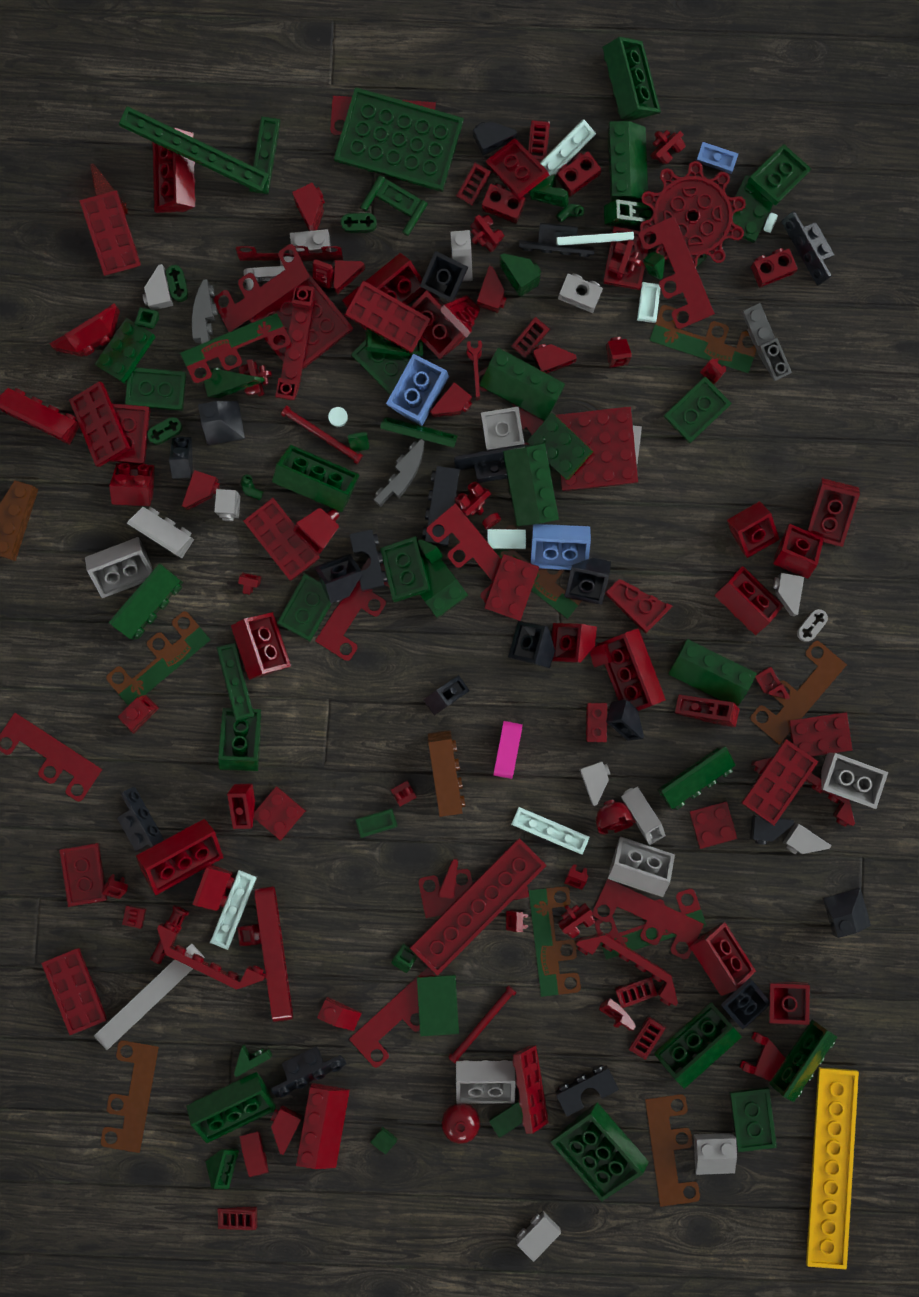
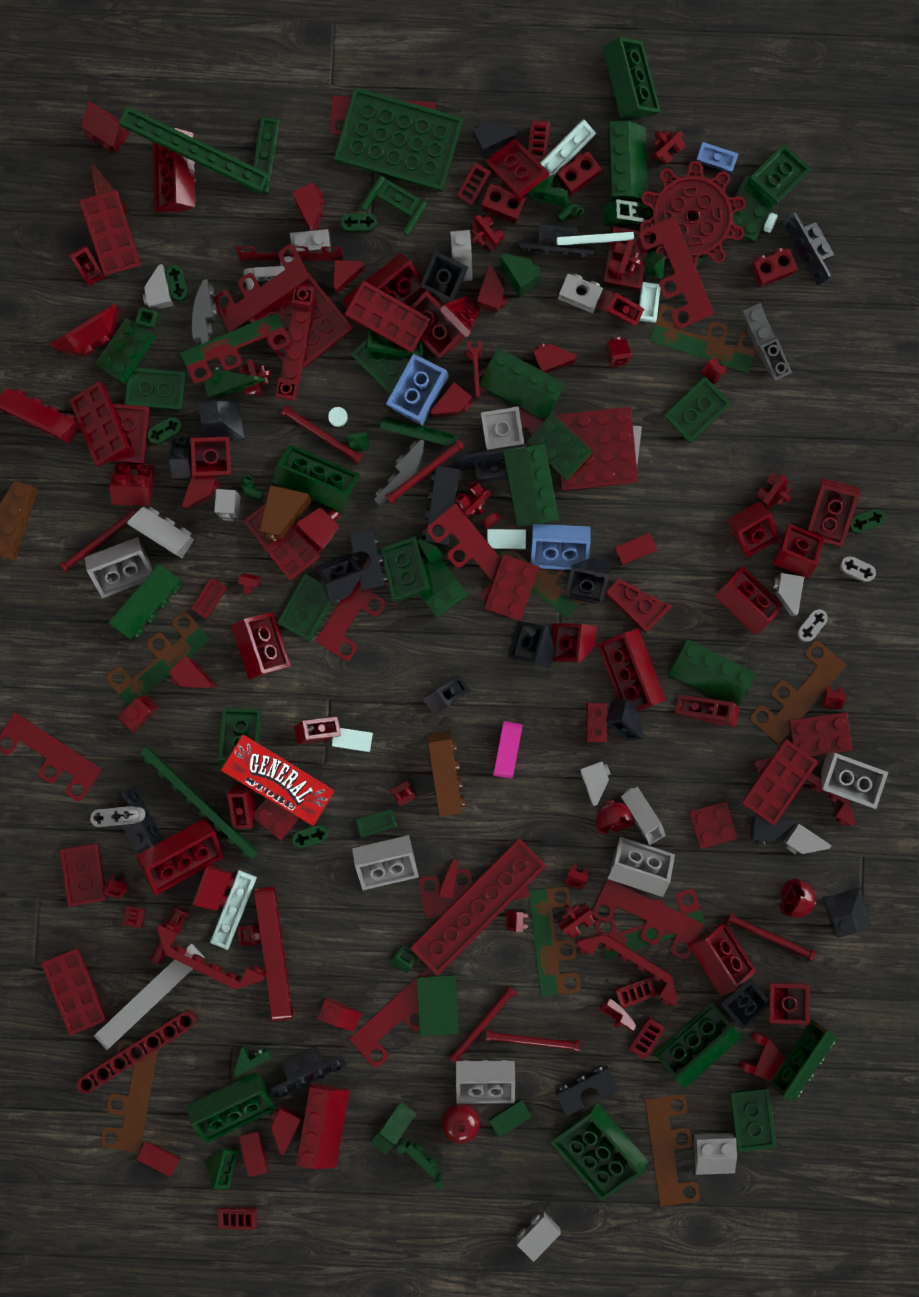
(87, 265): none -> dark red slope
(96, 542): none -> dark red bar
(103, 128): none -> dark red slope
(109, 816): none -> light grey beam
(128, 1055): none -> dark red beam
(158, 1158): none -> dark red tile
(190, 675): none -> dark red slope
(193, 797): none -> dark green plate
(209, 598): none -> dark red tile
(210, 456): none -> dark red slope
(235, 682): dark green tile -> none
(277, 780): none -> red sticker
(282, 512): none -> reddish brown slope
(312, 841): none -> dark green beam
(317, 730): none -> dark red slope
(323, 274): dark red slope -> none
(353, 740): none -> light aqua tile
(385, 862): none -> light grey slope
(397, 1124): none -> dark green tile
(426, 470): none -> dark red bar
(429, 1164): none -> dark green plate
(530, 1089): dark red plate -> none
(532, 1041): none -> dark red bar
(540, 324): dark red slope -> none
(550, 830): light aqua tile -> none
(600, 655): dark red tile -> none
(620, 307): none -> dark red slope
(636, 549): none -> dark red tile
(696, 777): dark green slope -> none
(770, 683): dark red slope -> none
(771, 937): none -> dark red bar
(778, 492): none -> dark red hips
(797, 899): none -> dark red cylinder
(832, 1168): yellow plate -> none
(834, 699): none -> dark red tile
(860, 565): none -> light grey beam
(868, 525): none -> dark green beam

